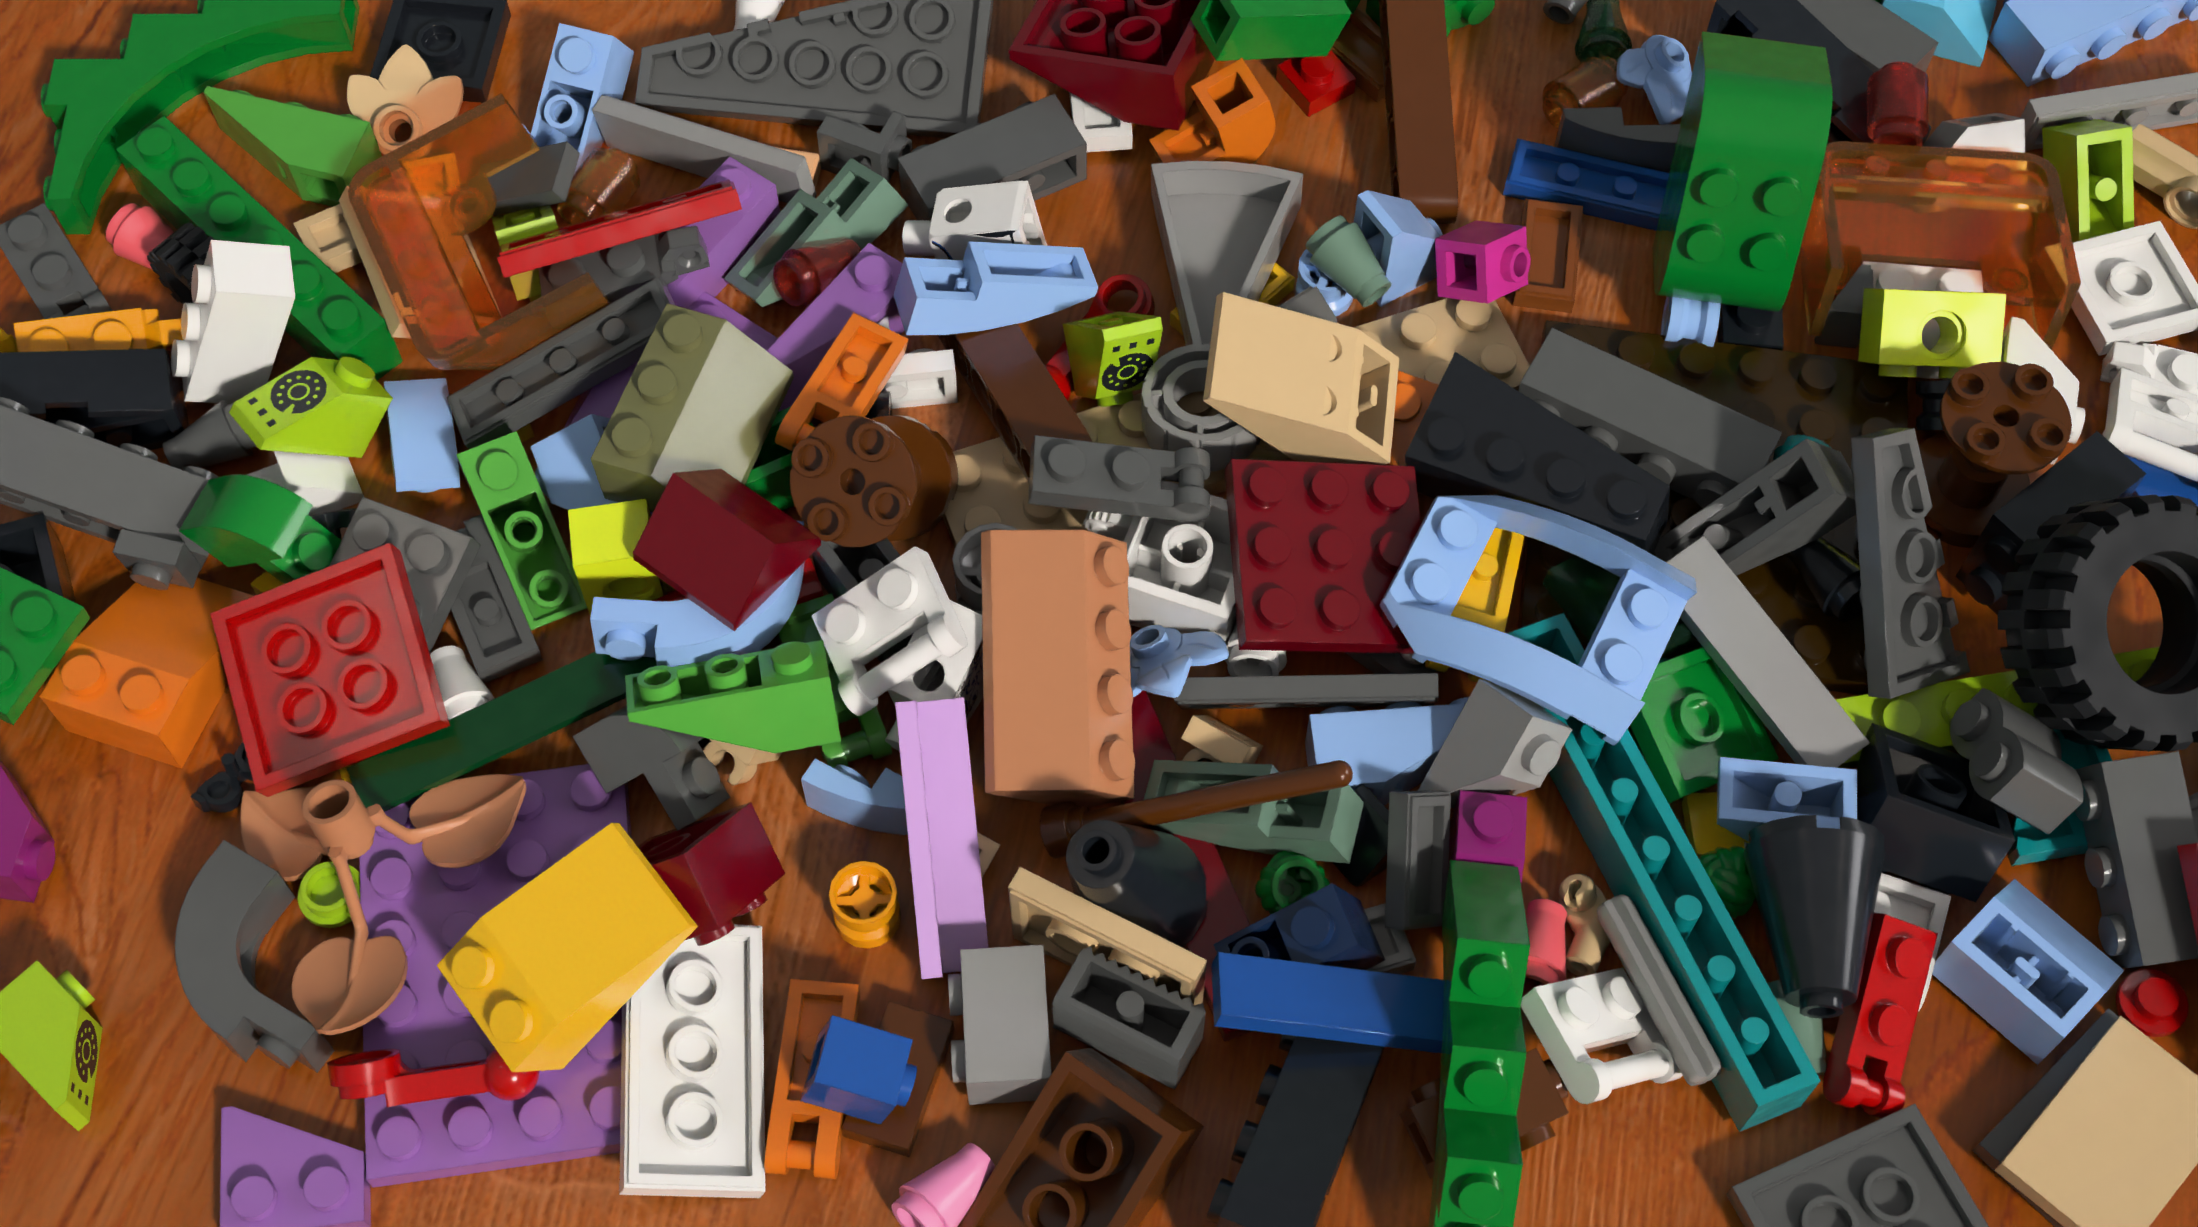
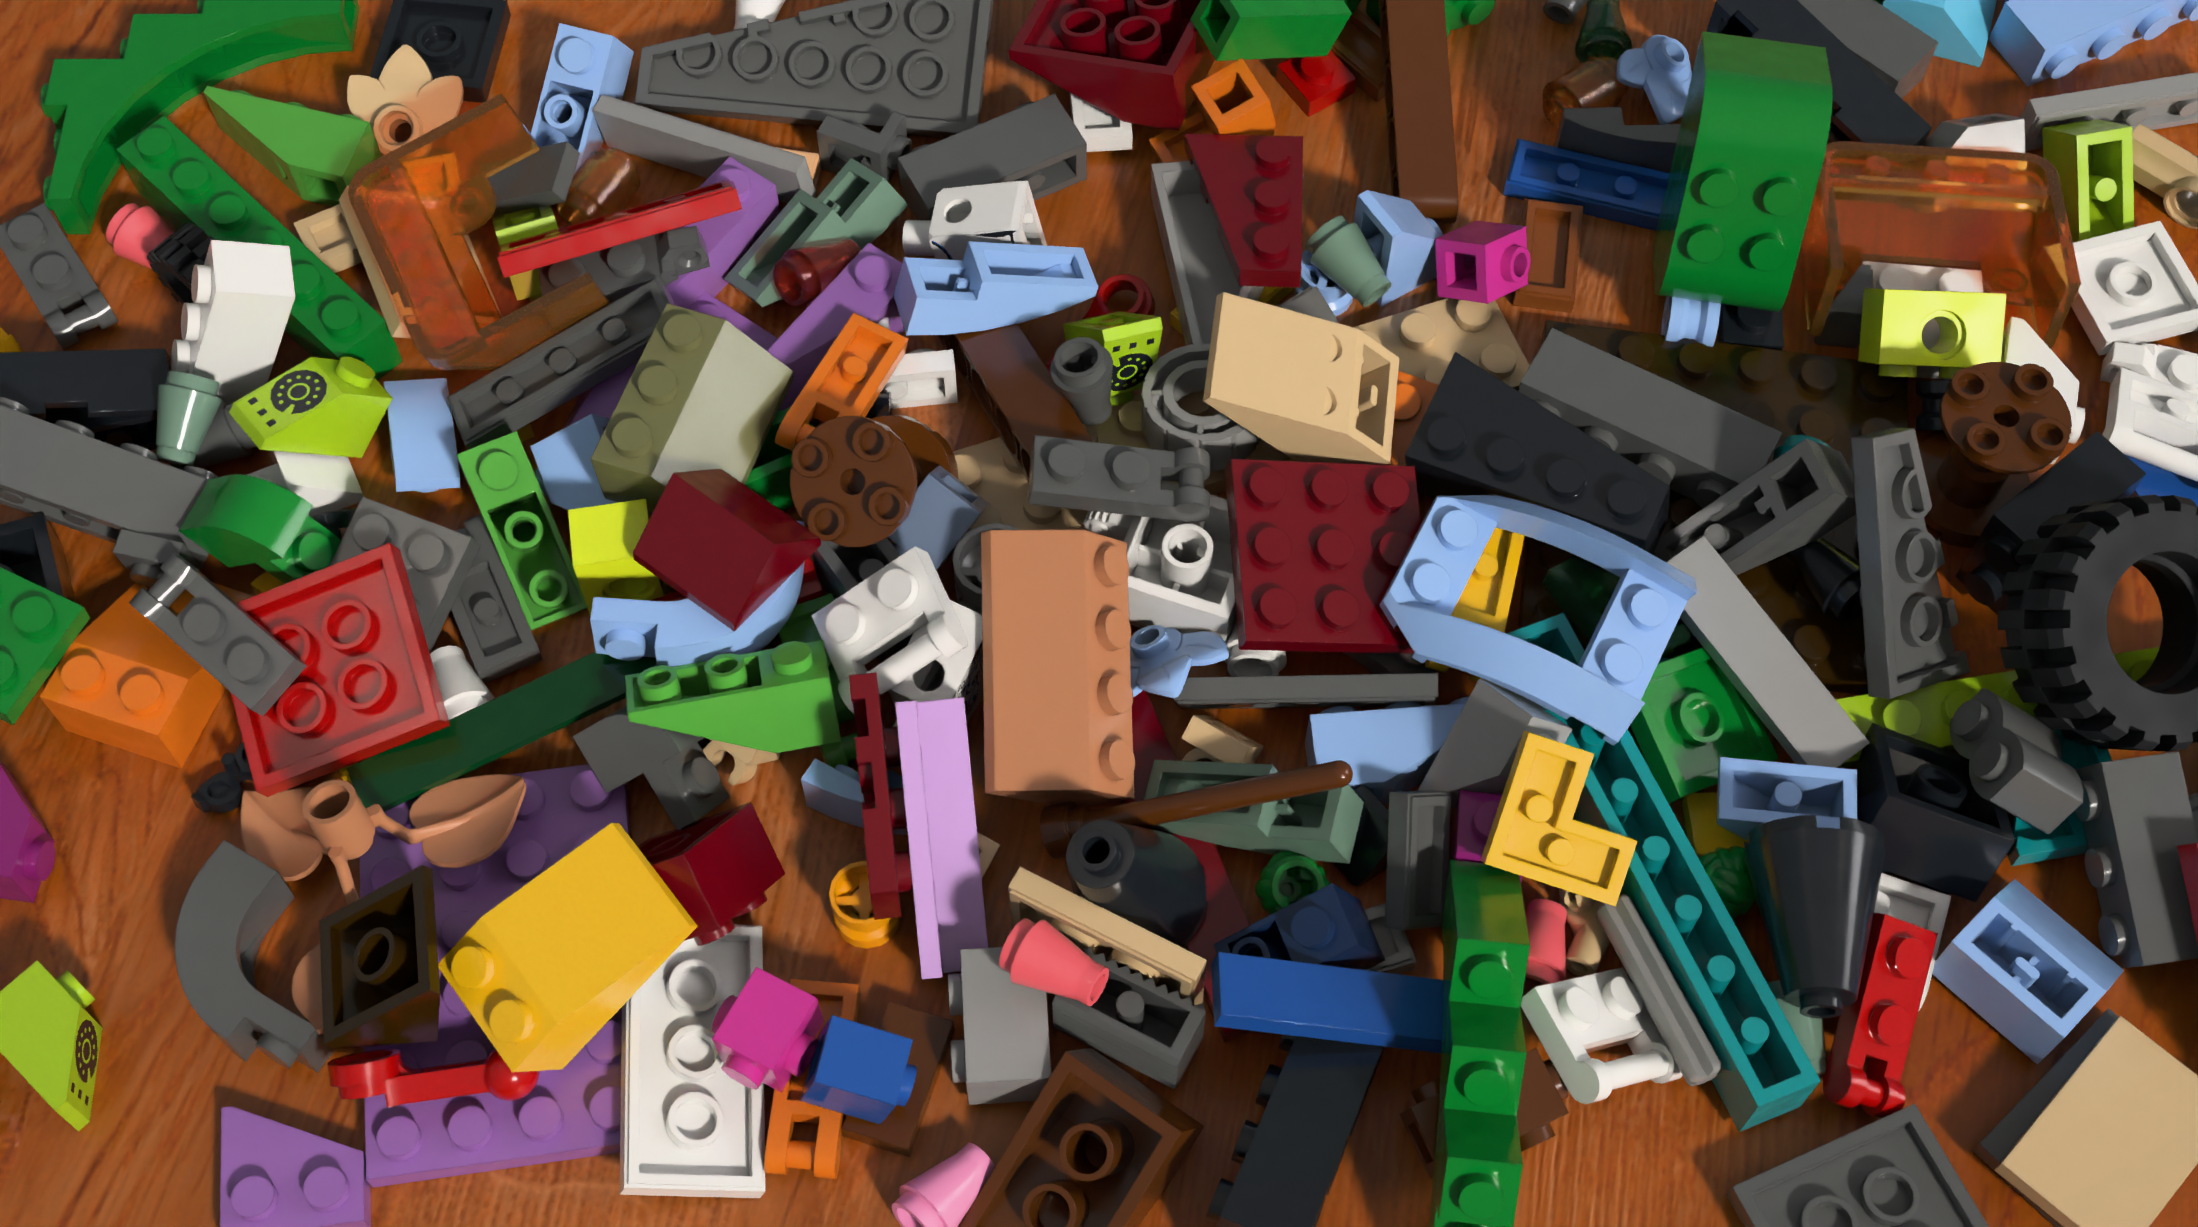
(99, 331): light orange hinge -> none
(184, 416): none -> sand green cone
(220, 635): none -> dark grey plate
(322, 896): lime plate -> none
(382, 966): none -> dark brown slope
(767, 1032): none -> dark pink brick
(882, 807): none -> dark red wing
(939, 516): none -> sand blue brick
(1050, 962): none -> coral cone
(1084, 377): none -> dark grey cone
(1256, 202): none -> dark red wing
(1537, 829): none -> yellow plate
(1898, 105): clear red brick -> none
(2152, 1002): red plate -> none

